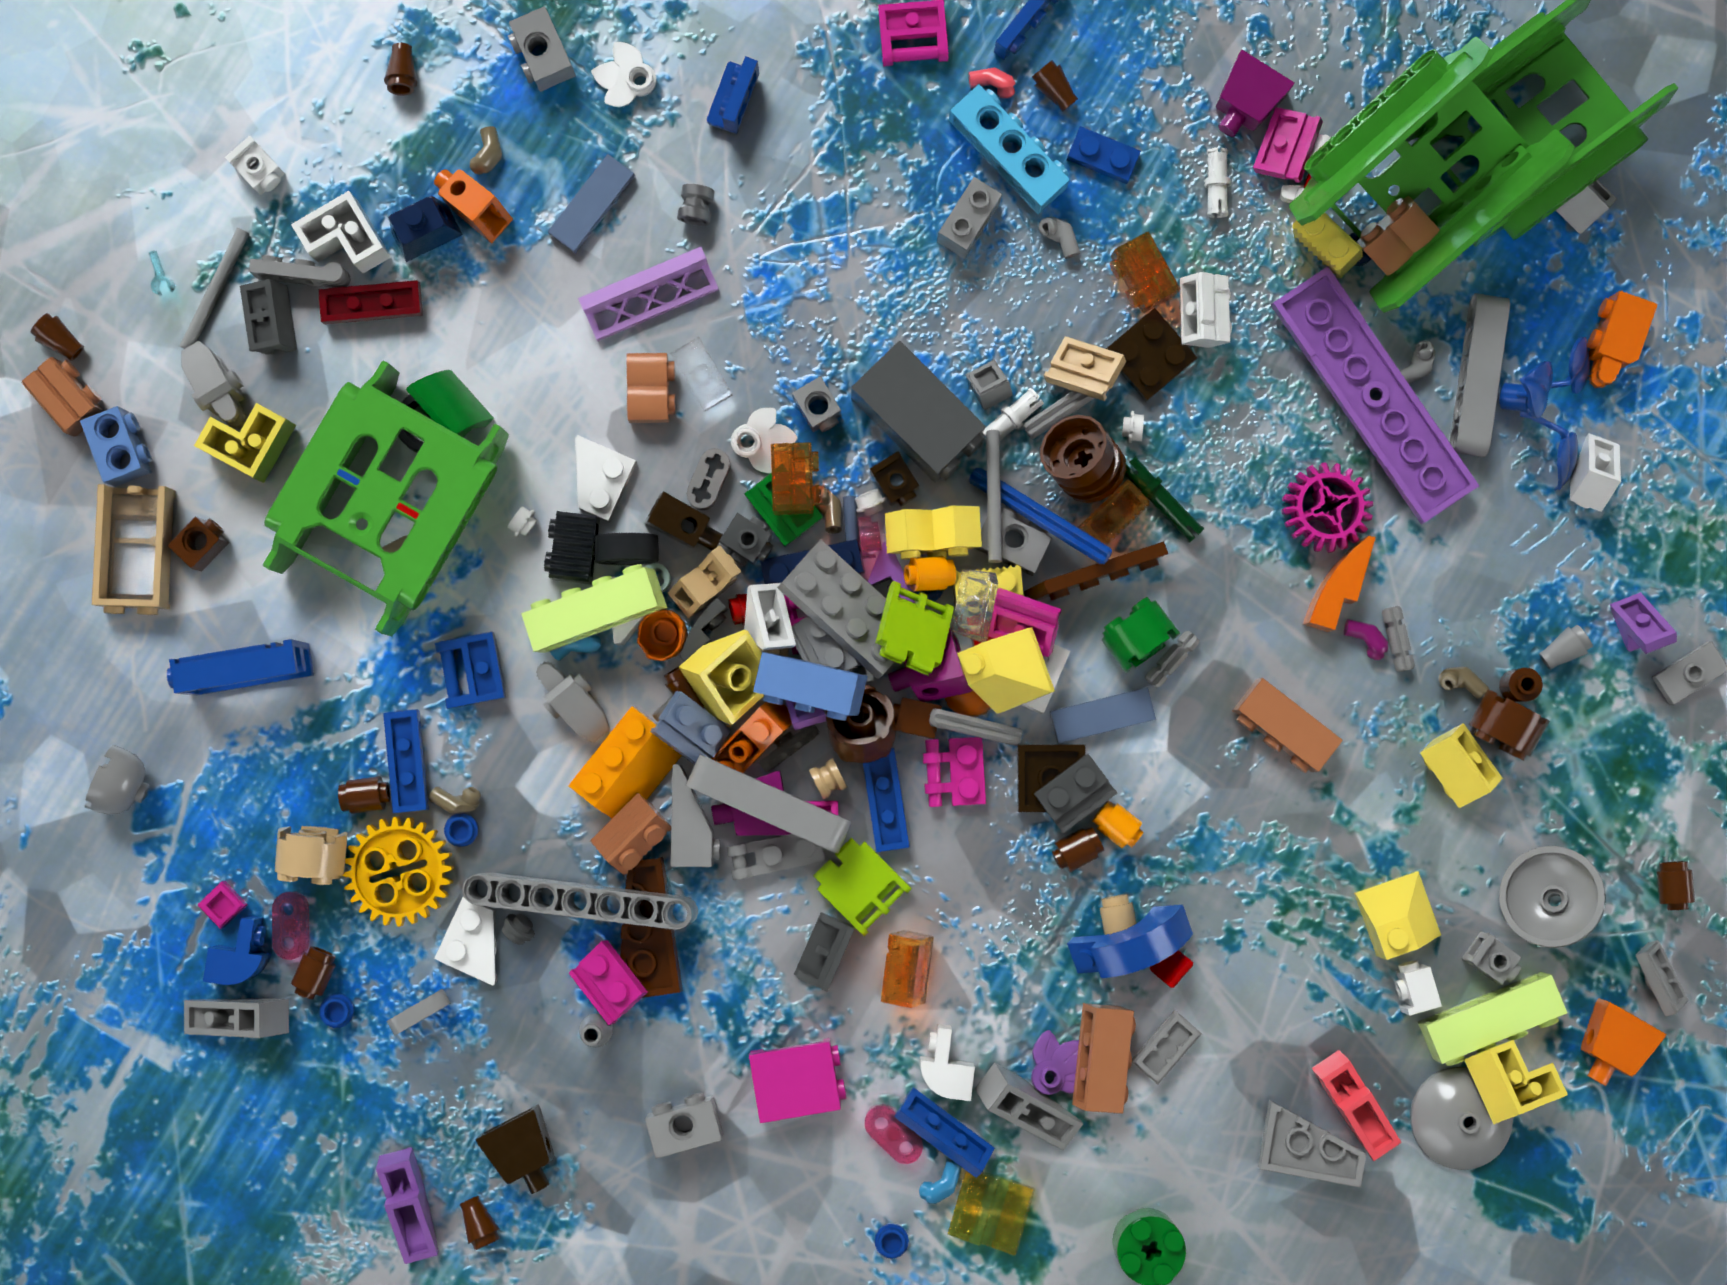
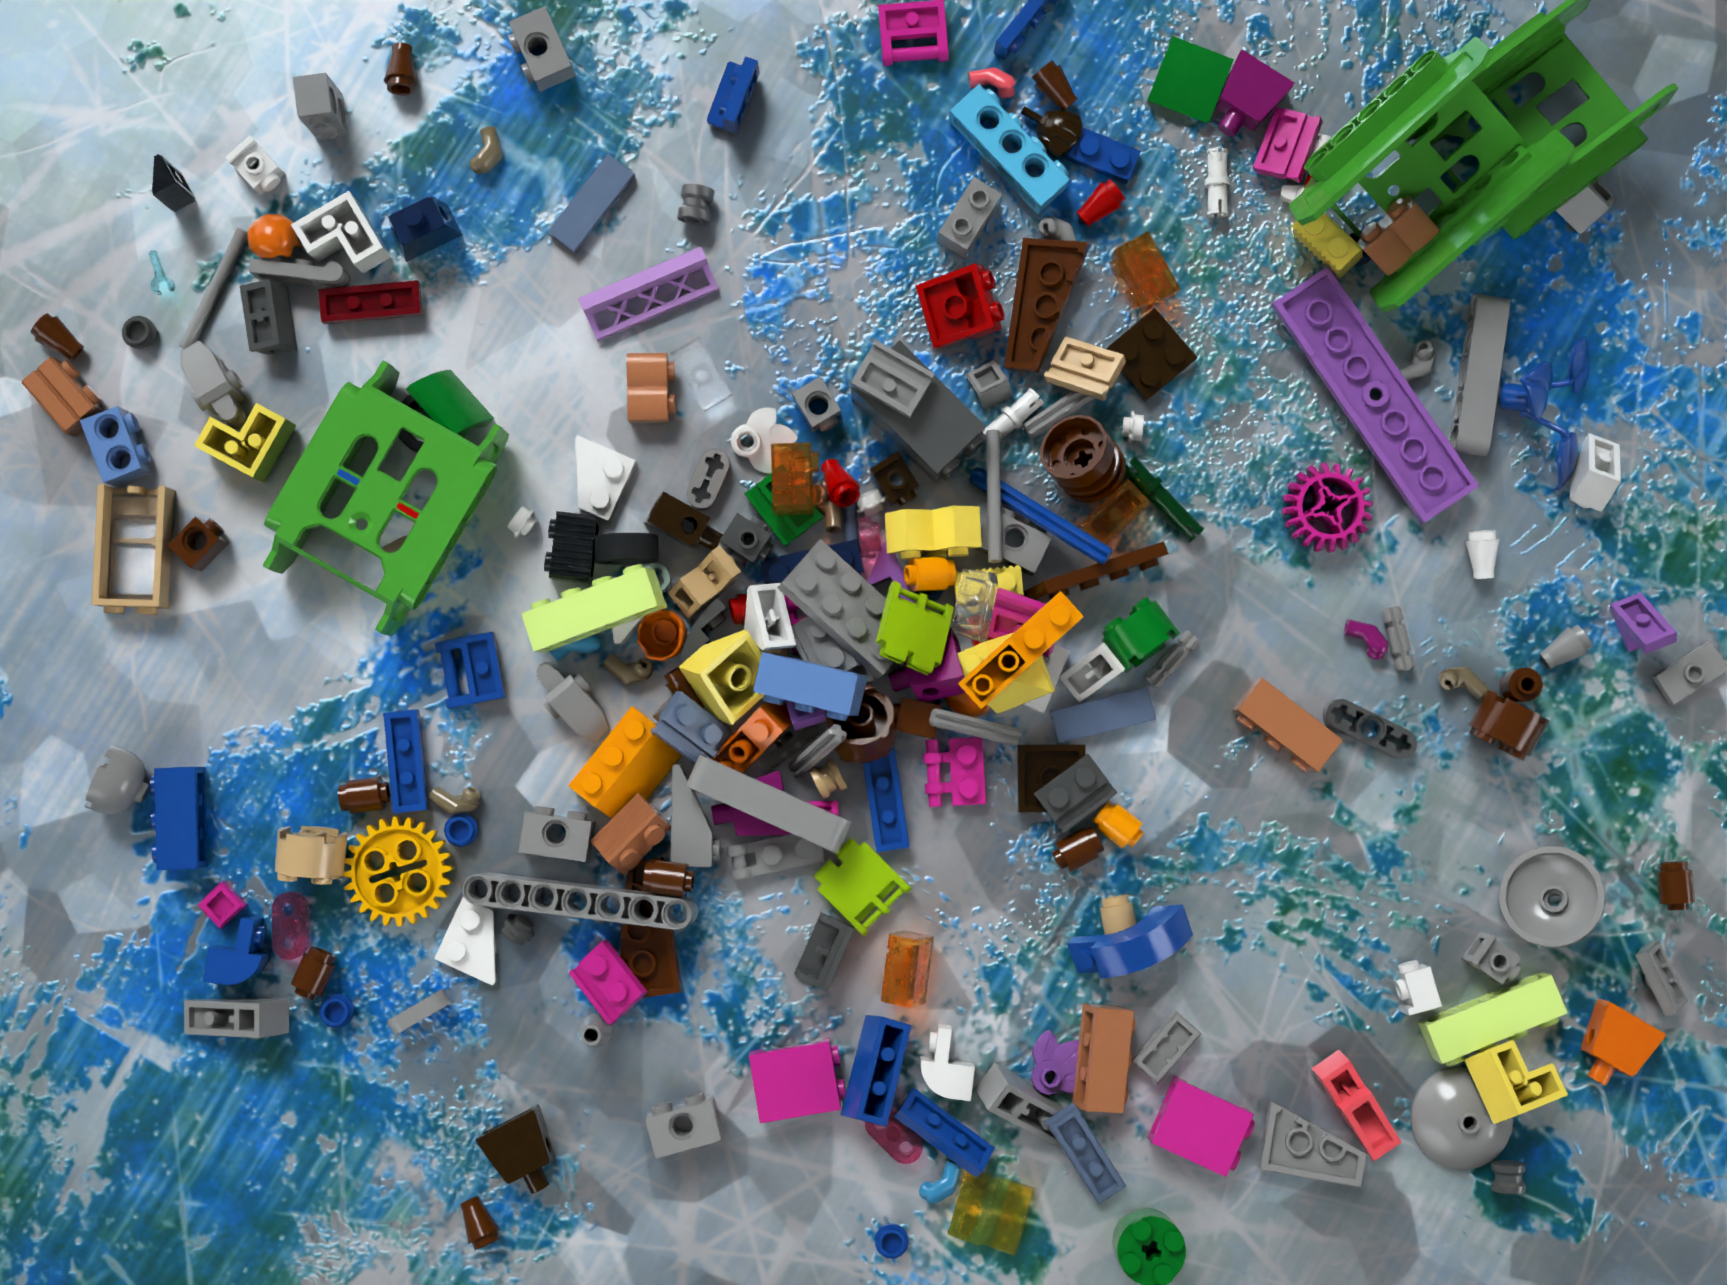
(139, 332): none -> dark grey plate
(170, 185): none -> black slope
(179, 818): none -> blue brick
(240, 668): blue door -> none
(272, 236): none -> orange hair
(320, 105): none -> light grey brick
(407, 1205): medium lavender slope -> none
(473, 203): orange torso -> none
(536, 834): none -> light grey brick
(620, 76): white plate -> none
(628, 673): none -> dark tan arm
(668, 878): none -> reddish brown brick
(817, 750): none -> light grey axle
(840, 485): none -> red cone
(876, 1070): none -> blue brick
(892, 379): none -> light grey plate
(960, 305): none -> red plate
(1020, 650): none -> light orange slope
(1041, 294): none -> reddish brown wing
(1056, 130): none -> dark brown piece
(1085, 1153): none -> sand blue tile
(1091, 672): none -> white slope
(1102, 202): none -> red cone
(1172, 968): red slope -> none
(1190, 79): none -> green slope
(1201, 1127): none -> dark pink panel
(1205, 310): white brick -> none
(1339, 586): orange slope -> none
(1395, 730): none -> dark grey beam
(1398, 916): light yellow slope -> none
(1461, 766): light yellow brick -> none
(1482, 551): none -> white cone
(1508, 1177): none -> dark grey wheel
(1619, 336): orange hinge -> none

